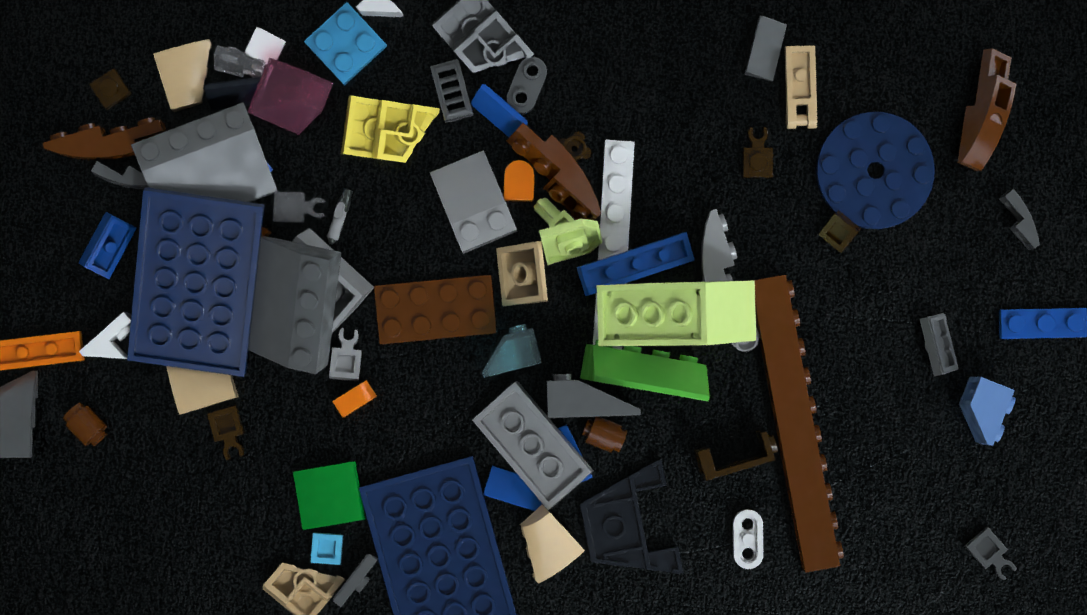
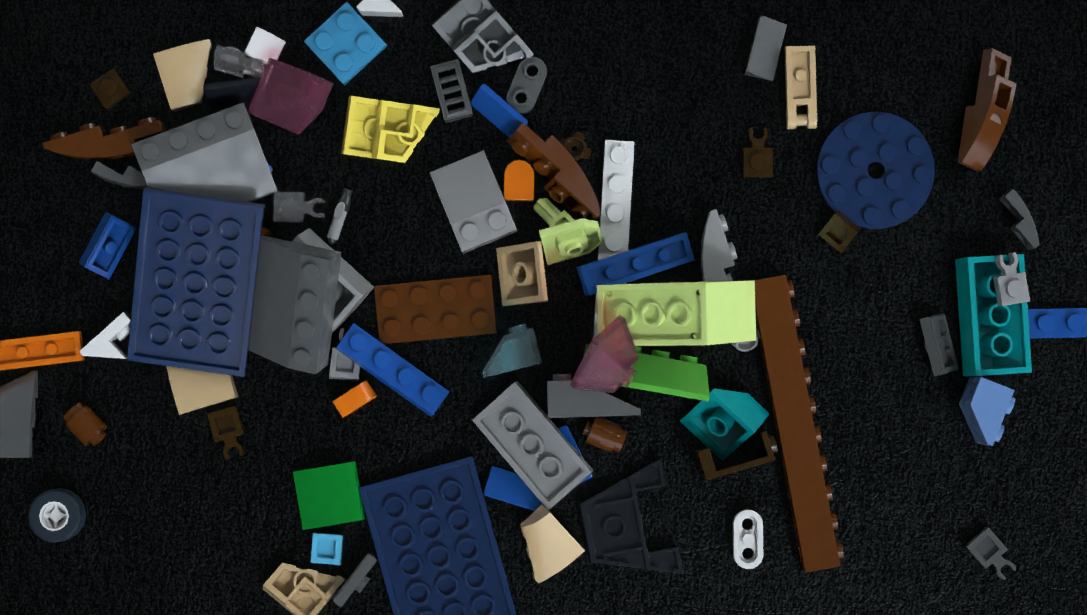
(46, 513): none -> black wheel
(392, 370): none -> blue plate
(608, 360): none -> clear pink slope
(725, 420): none -> teal slope
(991, 336): none -> teal slope
(1010, 286): none -> light grey plate

